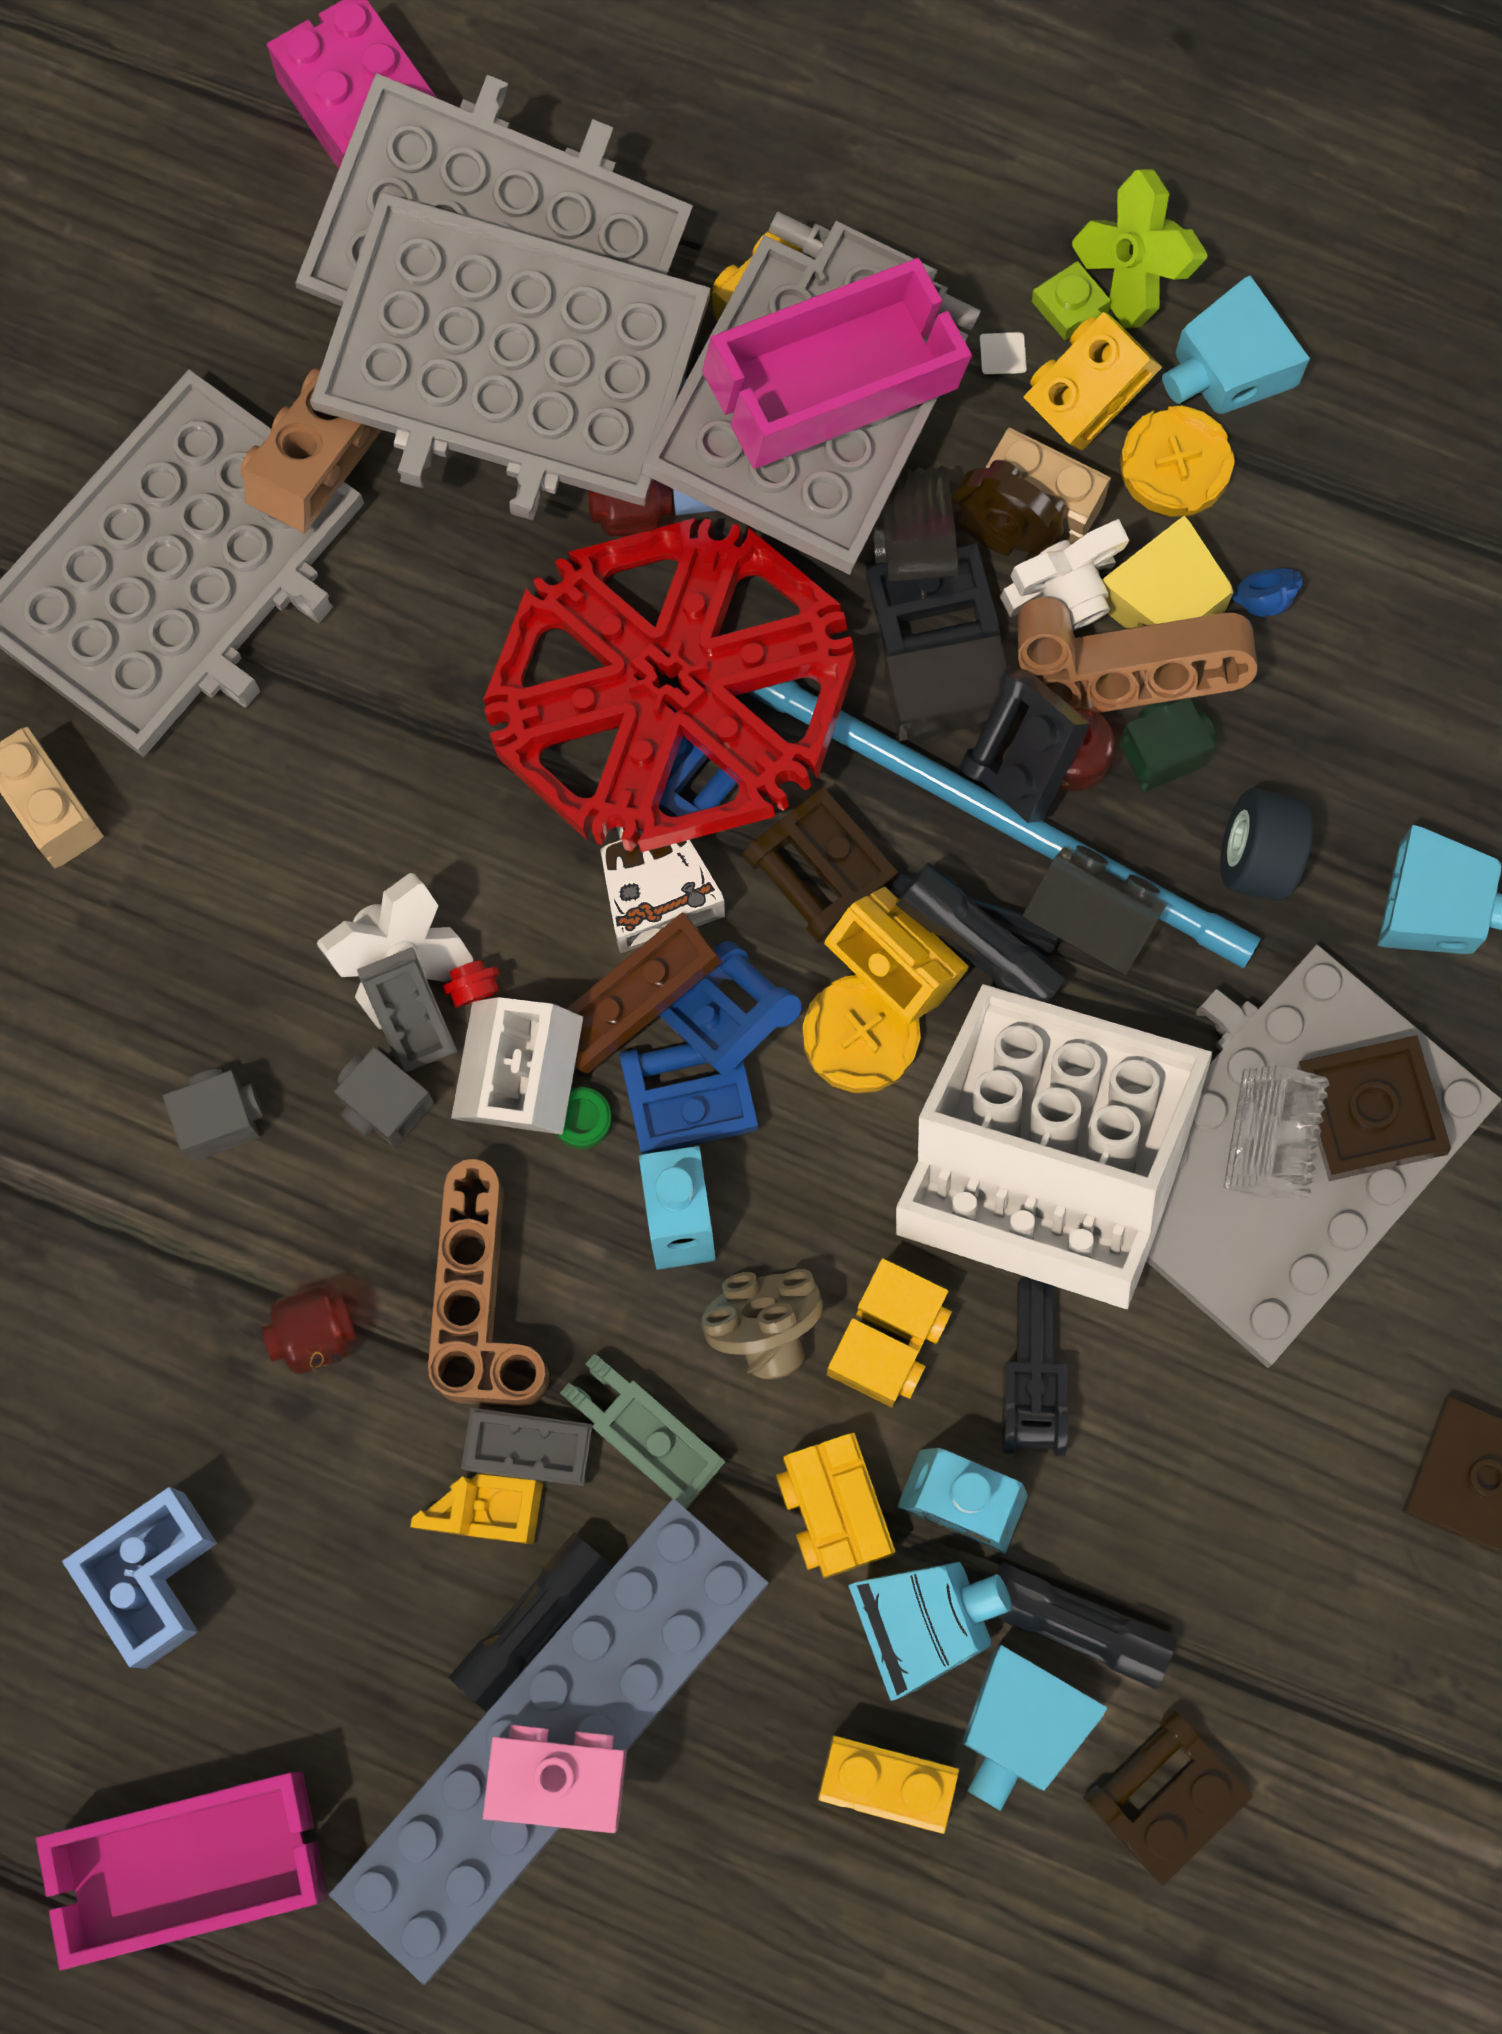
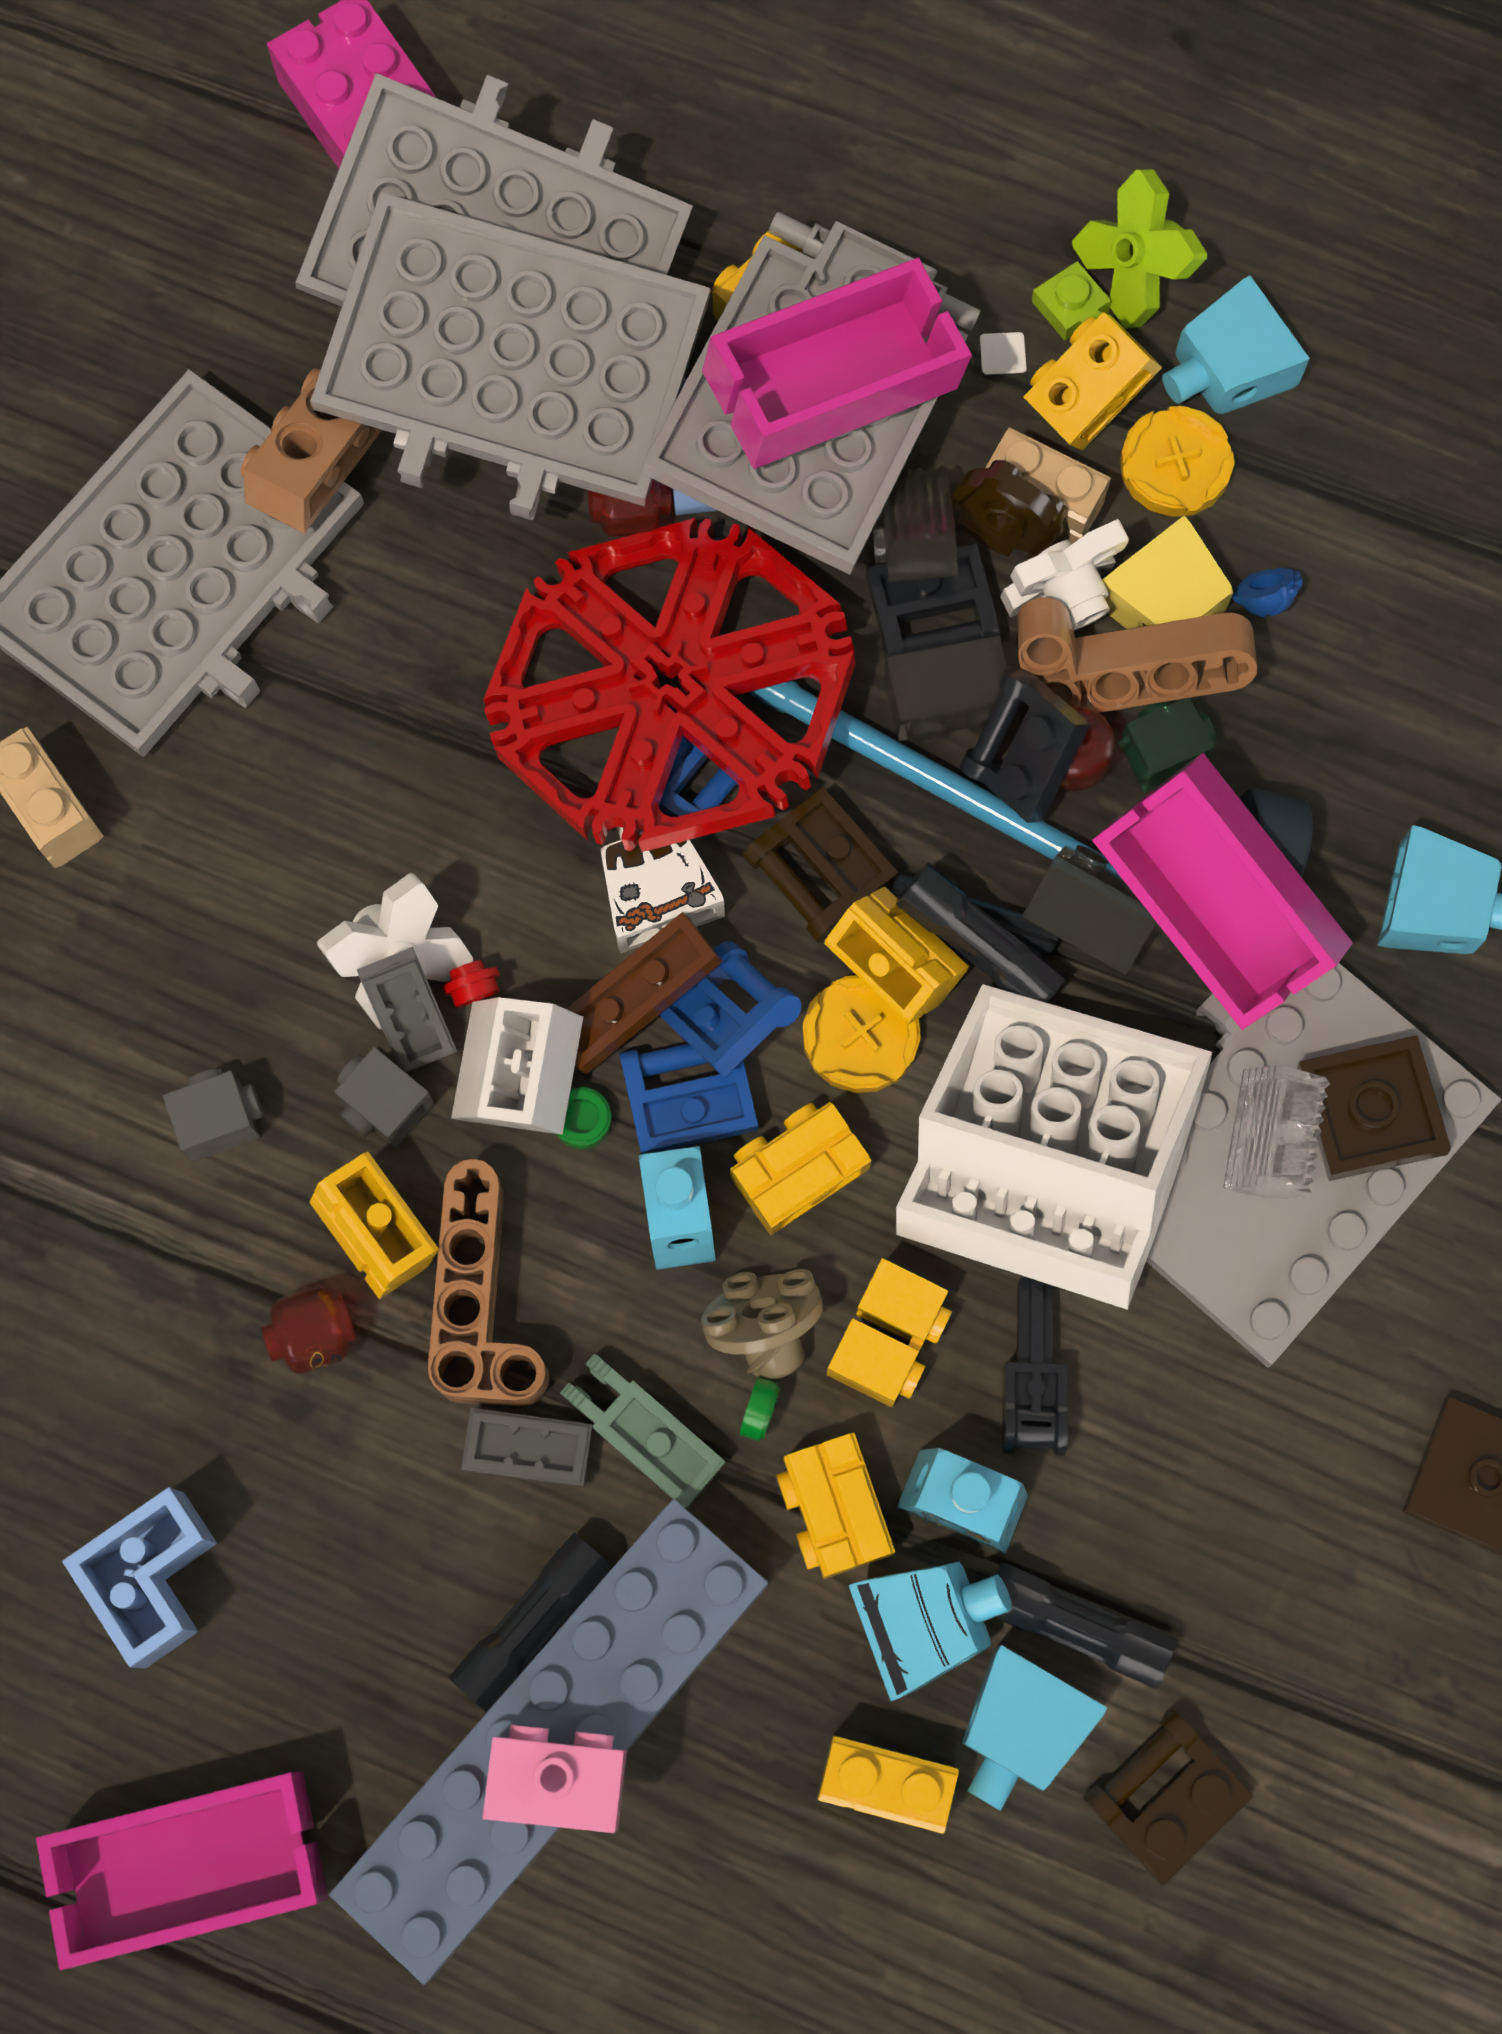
(373, 1224): none -> yellow brick
(486, 1509): yellow slope -> none
(760, 1409): none -> green tile
(798, 1166): none -> yellow brick
(1223, 892): none -> dark pink piece

